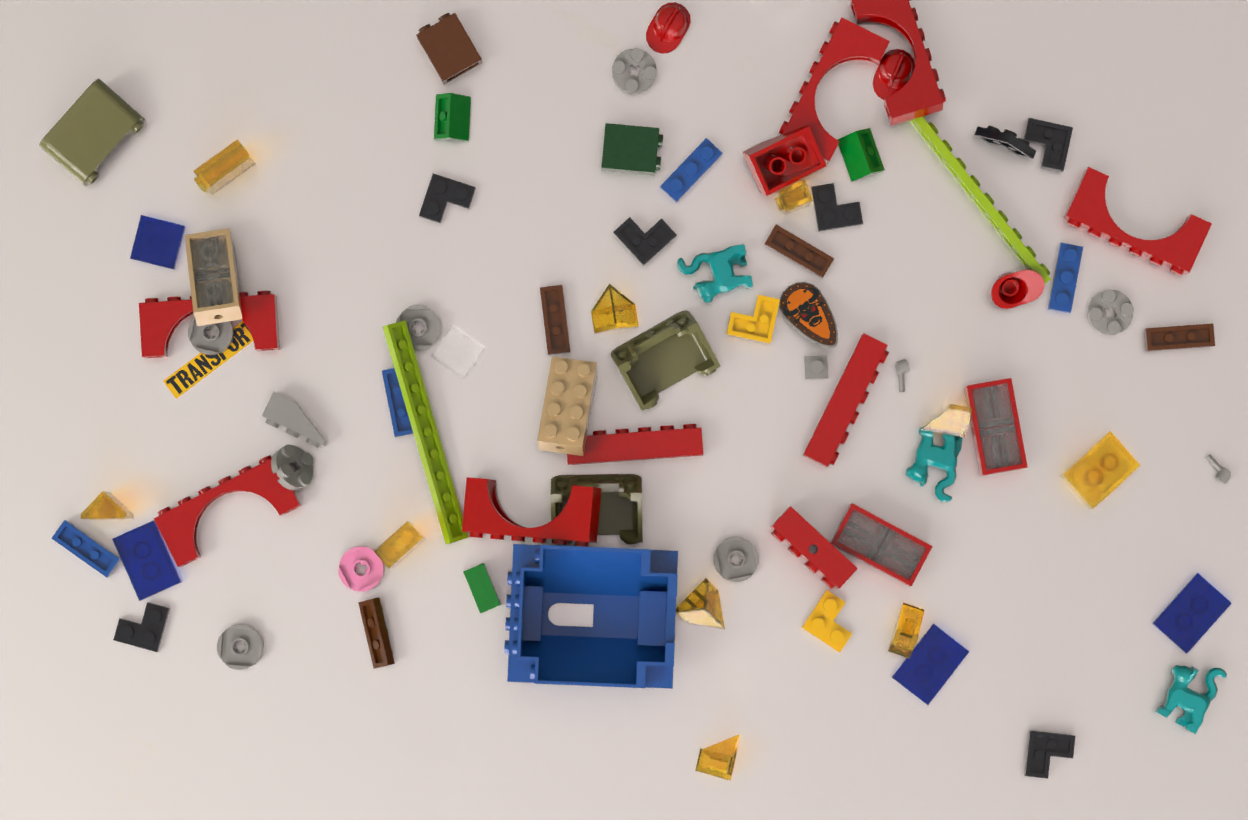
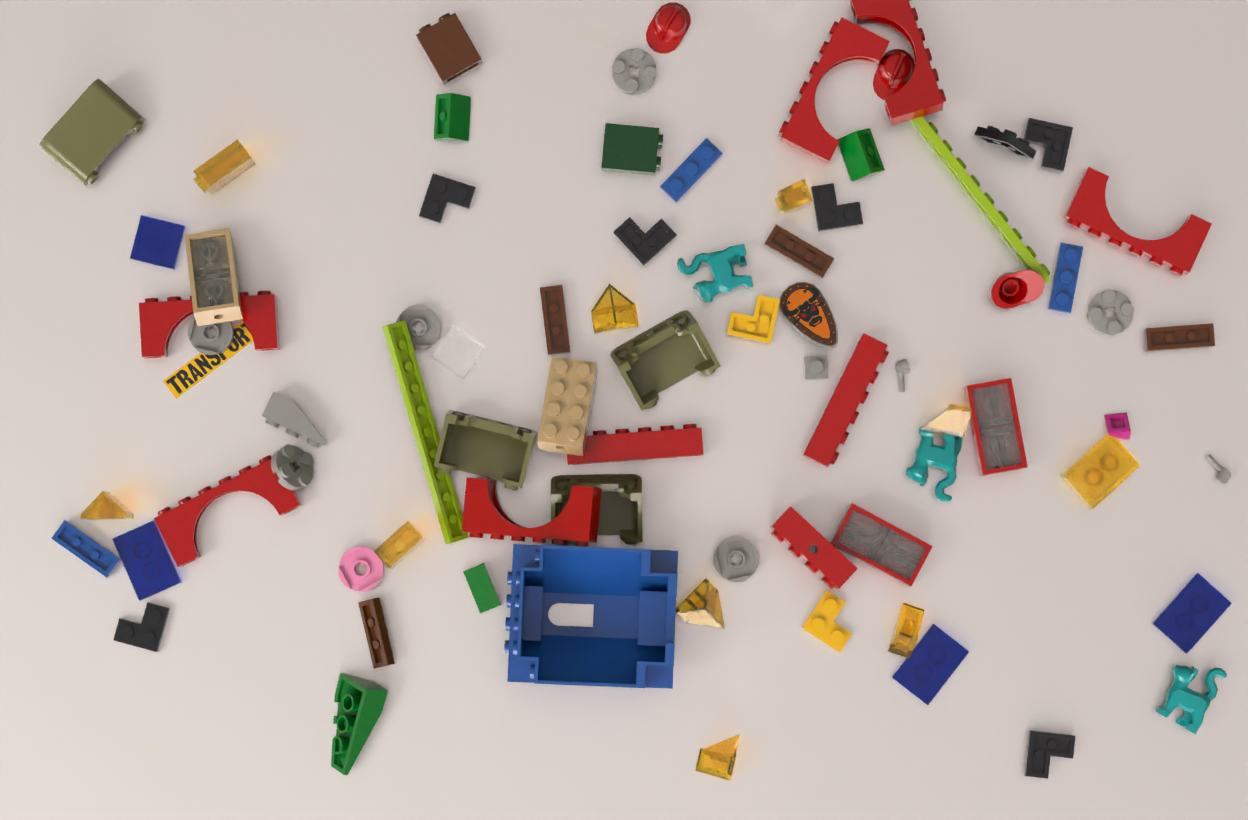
(250, 638): light grey plate -> none
(358, 711): none -> green wedge
(398, 412): blue plate -> none
(485, 448): none -> olive windscreen
(784, 160): red slope -> none
(1118, 425): none -> dark pink slope

